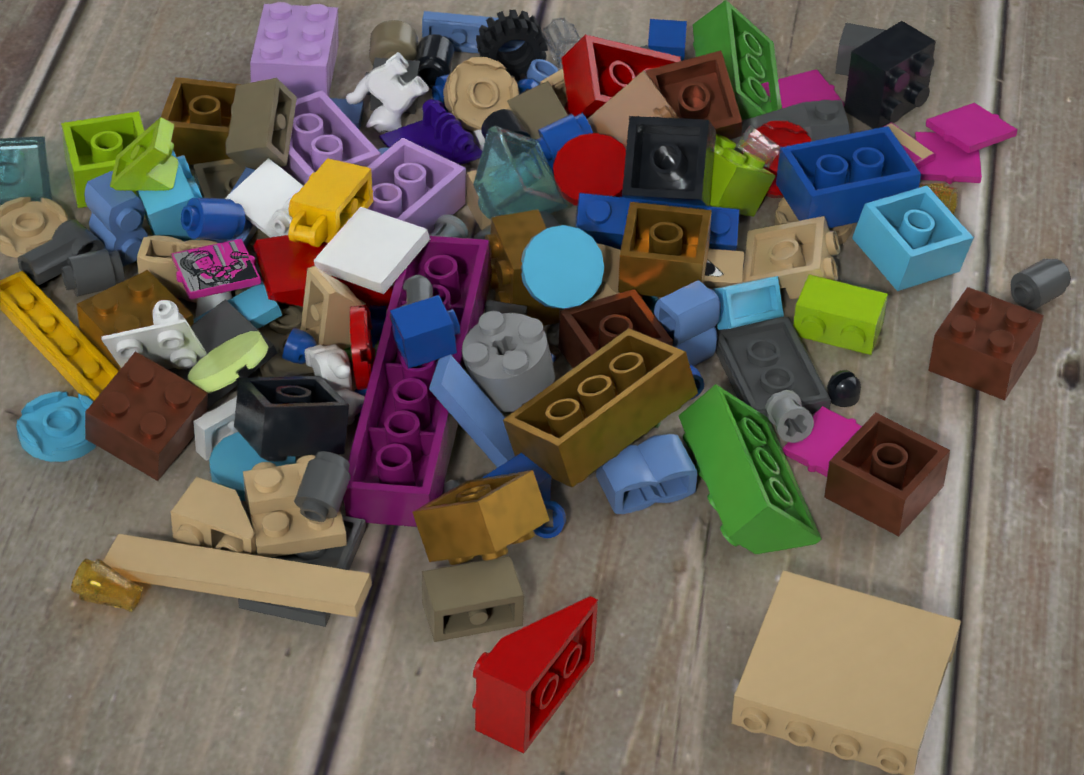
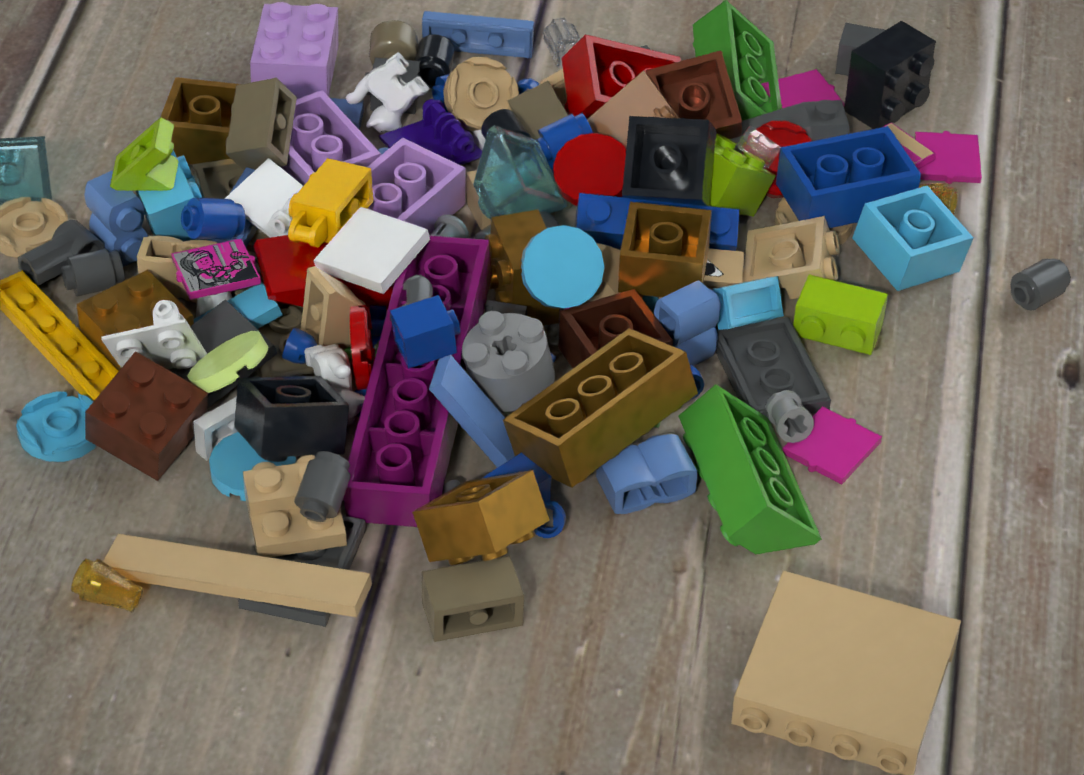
(93, 147): lime brick -> none
(212, 518): tan slope -> none
(512, 28): black tyre -> none
(533, 674): red slope -> none
(541, 69): medium blue hinge -> none
(668, 37): blue brick -> none
(844, 389): black hinge -> none
(886, 474): copper brick -> none
(971, 127): dark pink piece -> none
(985, 343): copper brick -> none

